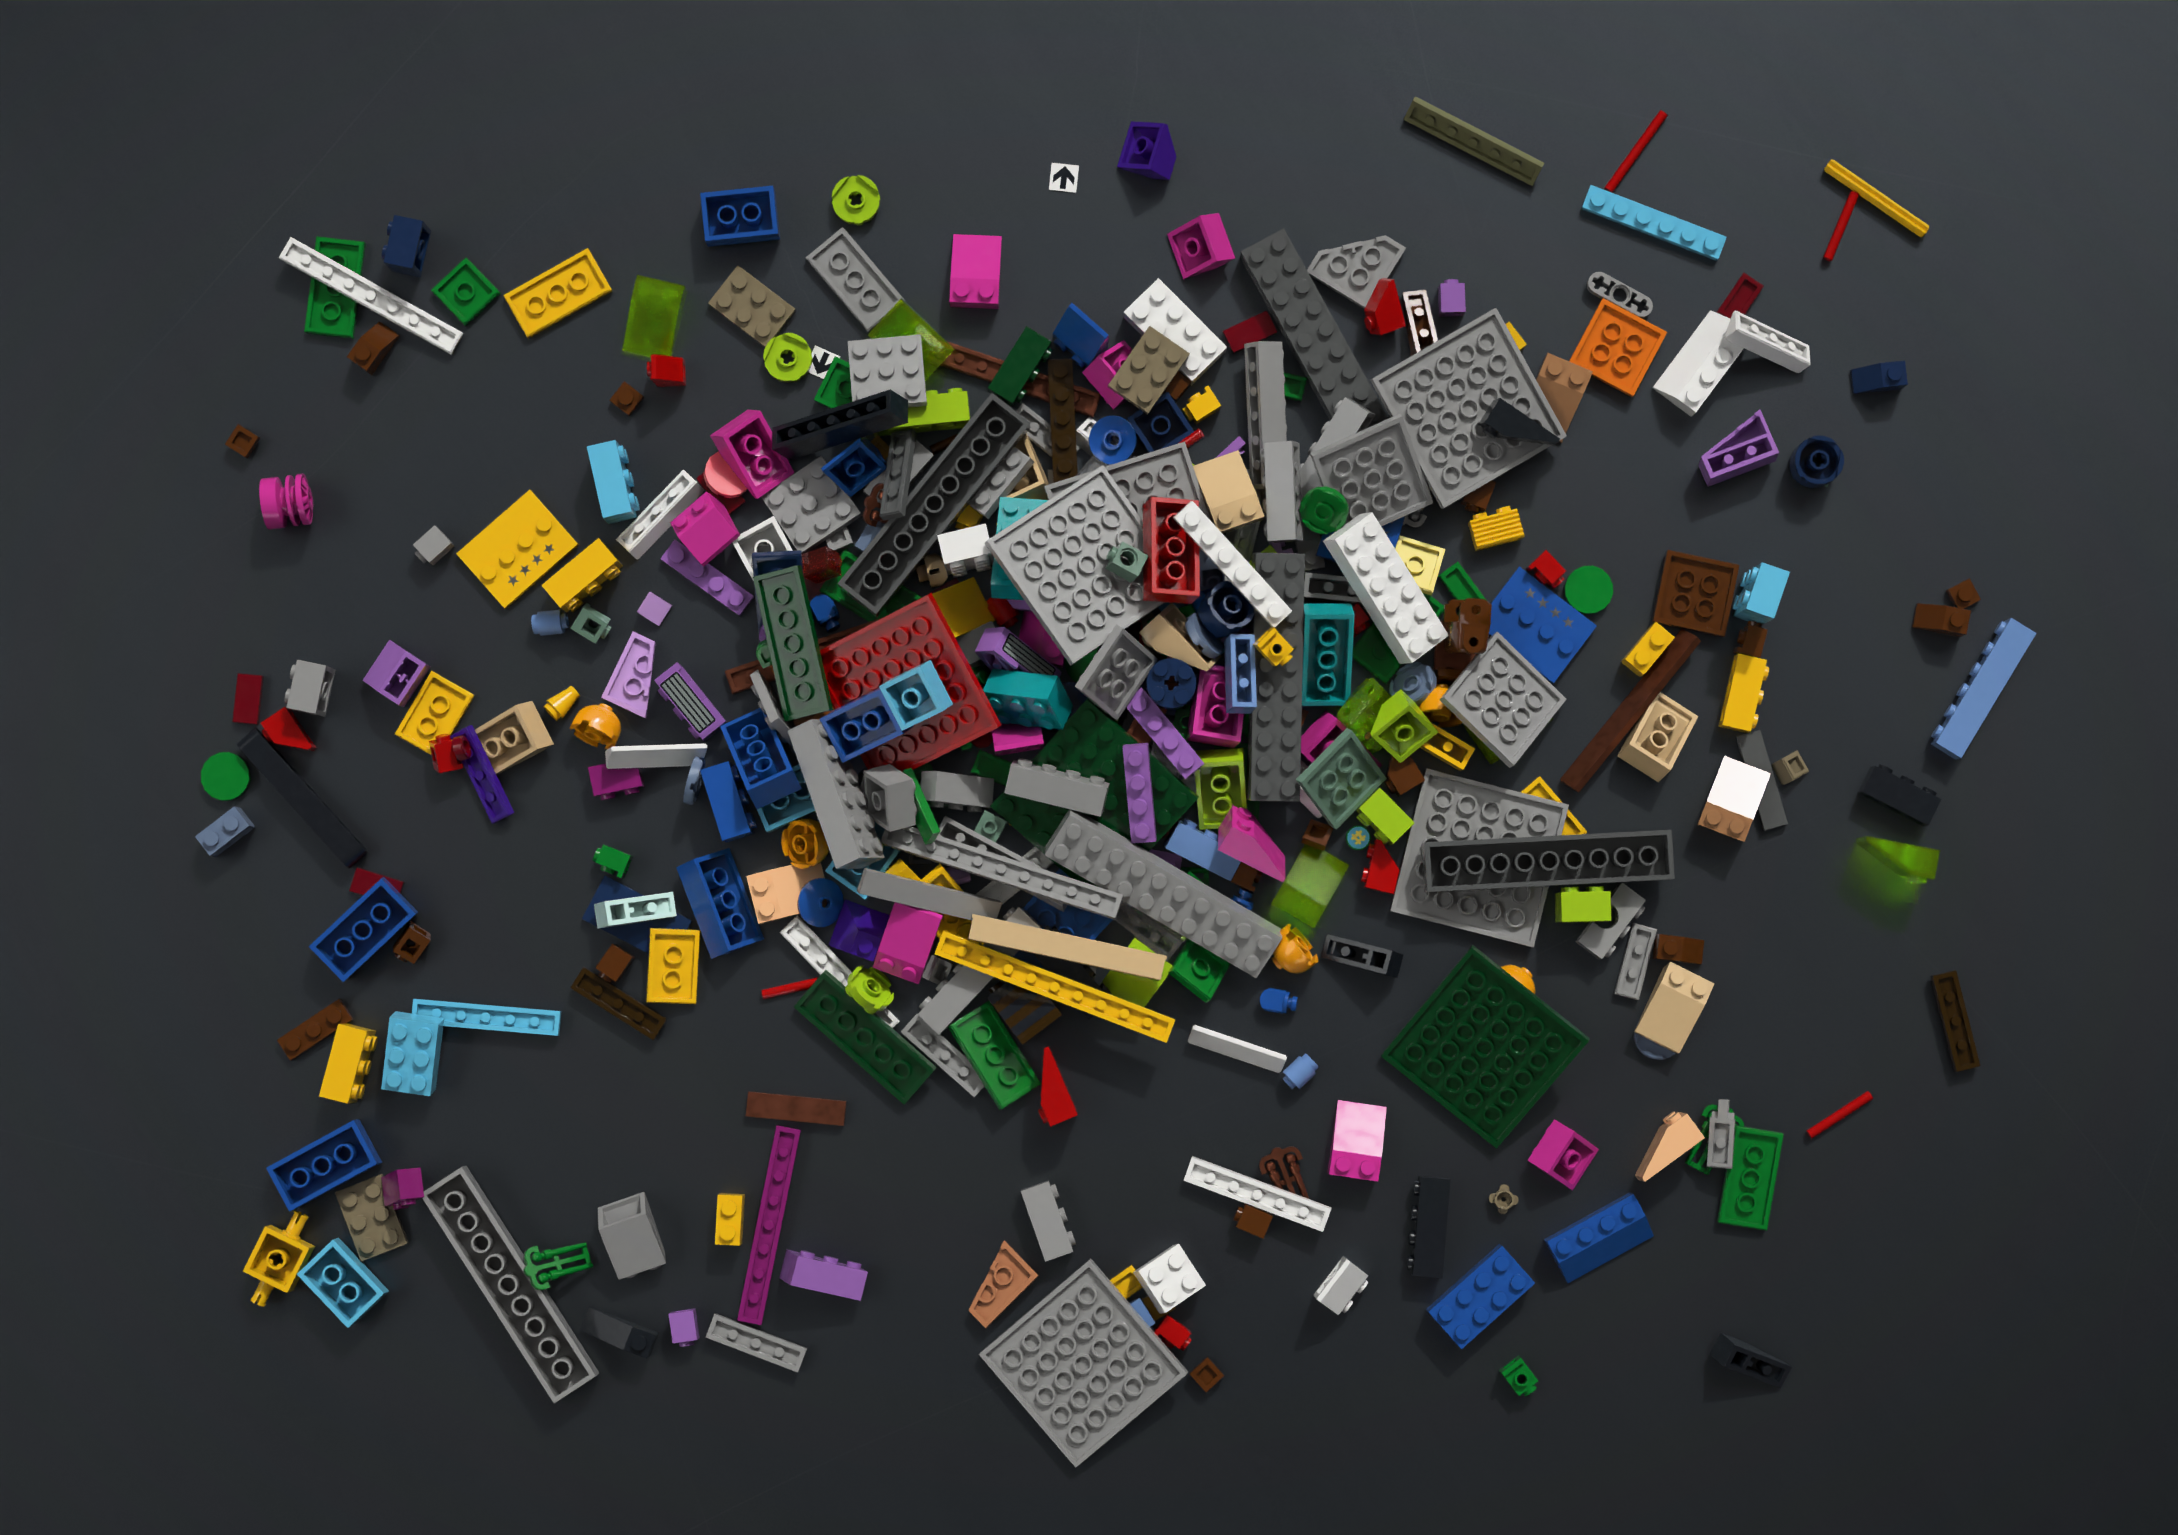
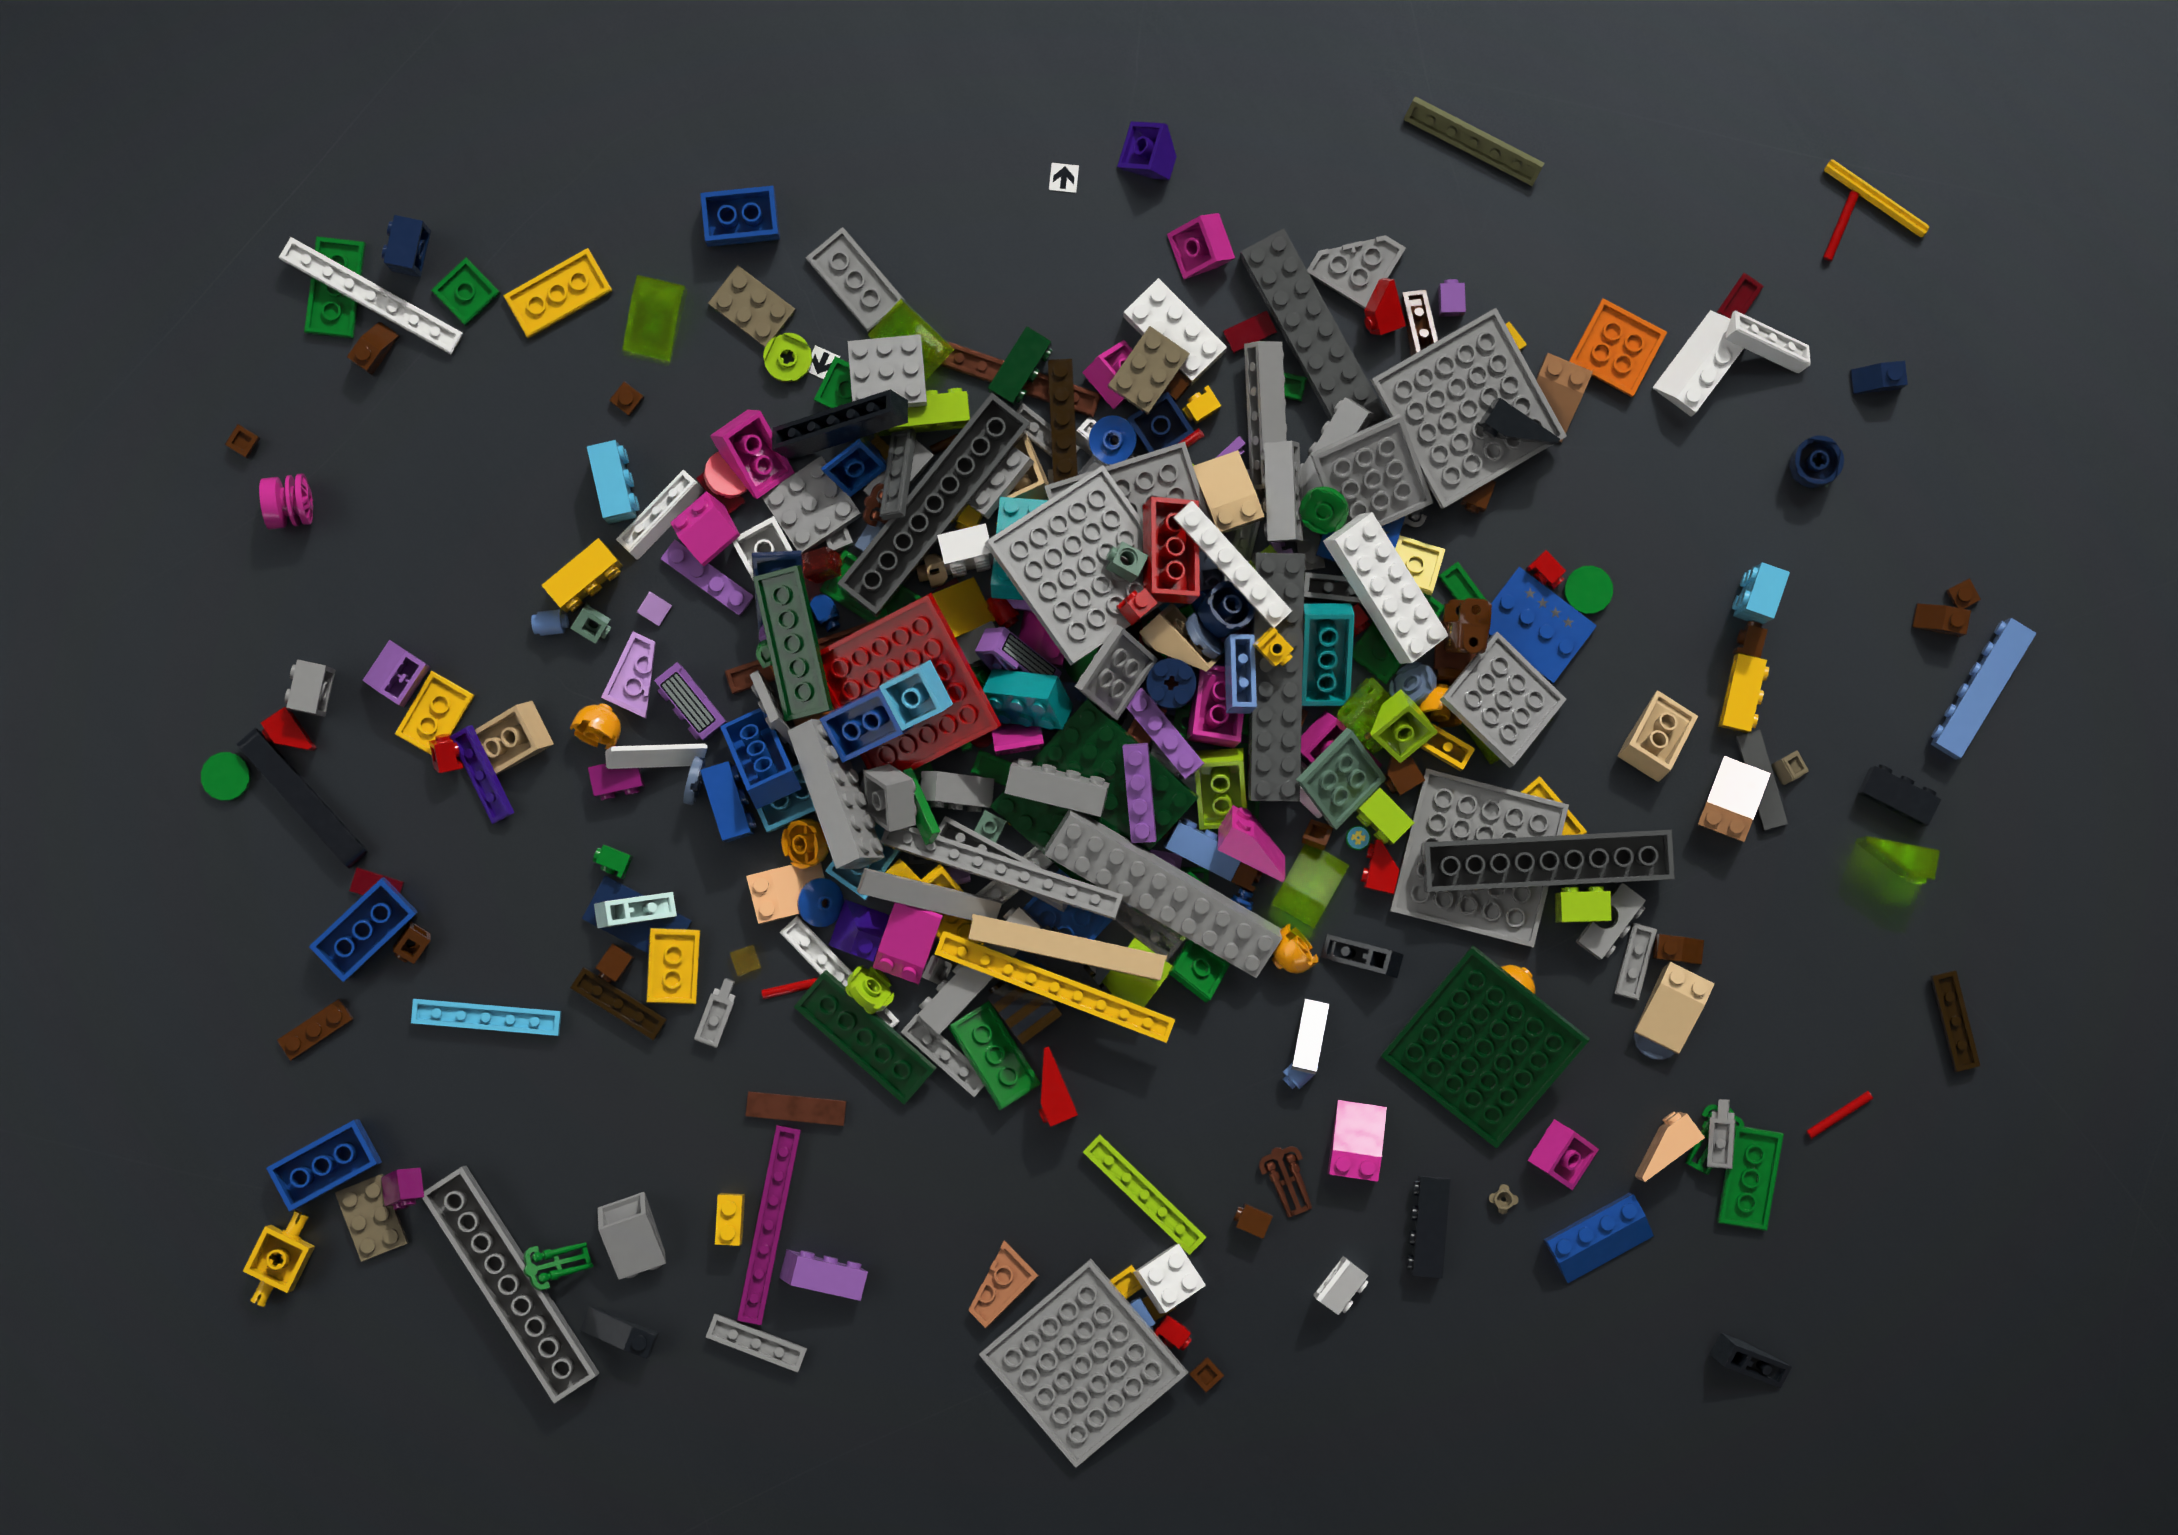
(225, 831): sand blue brick -> none
(248, 699): dark red tile -> none
(343, 1282): medium azure brick -> none
(348, 1063): yellow brick -> none
(412, 1053): medium azure brick -> none
(432, 546): light grey brick -> none
(461, 748): dark red tile -> none
(517, 549): yellow plate -> none
(561, 703): yellow cone -> none
(667, 370): red slope -> none
(684, 1327): medium lavender brick -> none
(716, 1015): none -> light grey hinge
(720, 903): blue slope -> none
(745, 960): none -> clear yellow tile
(853, 186): lime plate -> none
(975, 271): dark pink slope -> none
(1048, 1220): light grey brick -> none
(1080, 336): blue slope -> none
(1136, 605): none -> red brick
(1144, 1194): none -> lime plate
(1236, 1049): white slope -> none
(1257, 1194): white plate -> none
(1278, 1001): blue arm -> none
(1310, 1036): none -> tile
(1480, 1296): blue brick -> none
(1496, 528): yellow brick -> none
(1513, 1370): green brick -> none
(1619, 285): light grey beam -> none
(1630, 710): copper tile -> none
(1636, 151): red bar -> none
(1647, 649): yellow brick -> none
(1653, 222): medium azure plate -> none
(1695, 593): reddish brown plate -> none
(1740, 451): medium lavender wedge -> none

